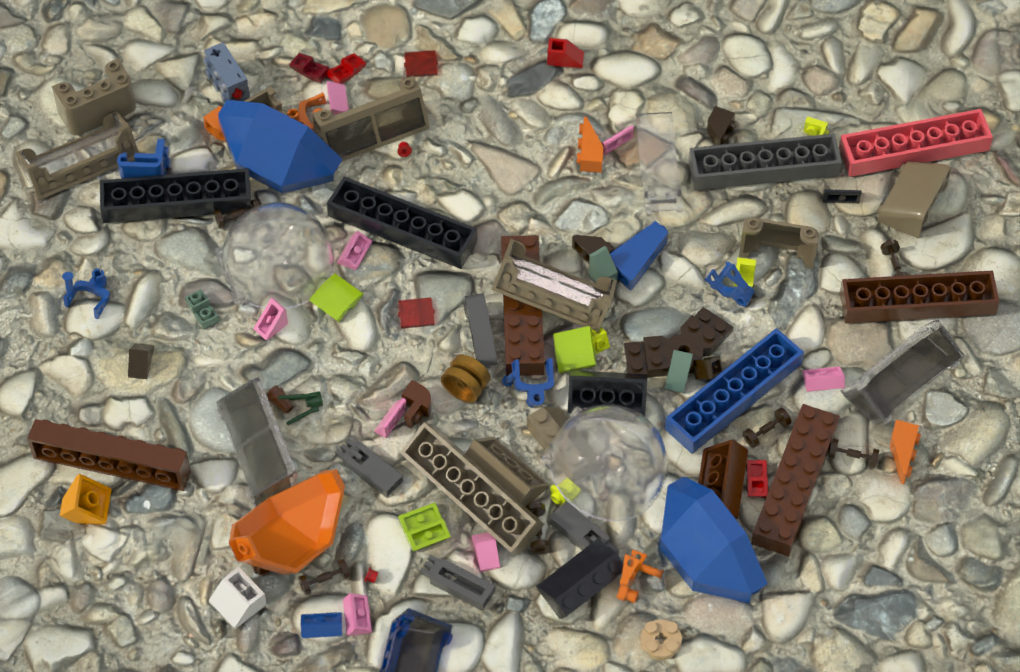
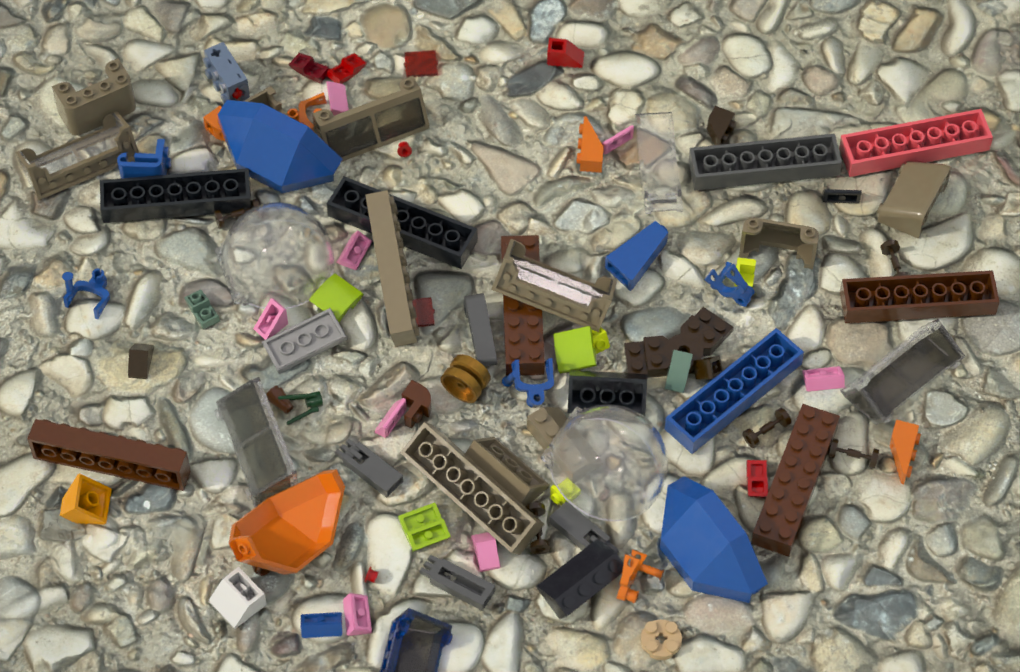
(304, 340): none -> light grey tile
(343, 569): dark brown wheel -> none
(392, 268): none -> dark tan brick
(587, 245): dark brown slope -> none
(601, 265): sand green slope -> none
(724, 472): reddish brown slope -> none
(815, 127): neon yellow bracket -> none

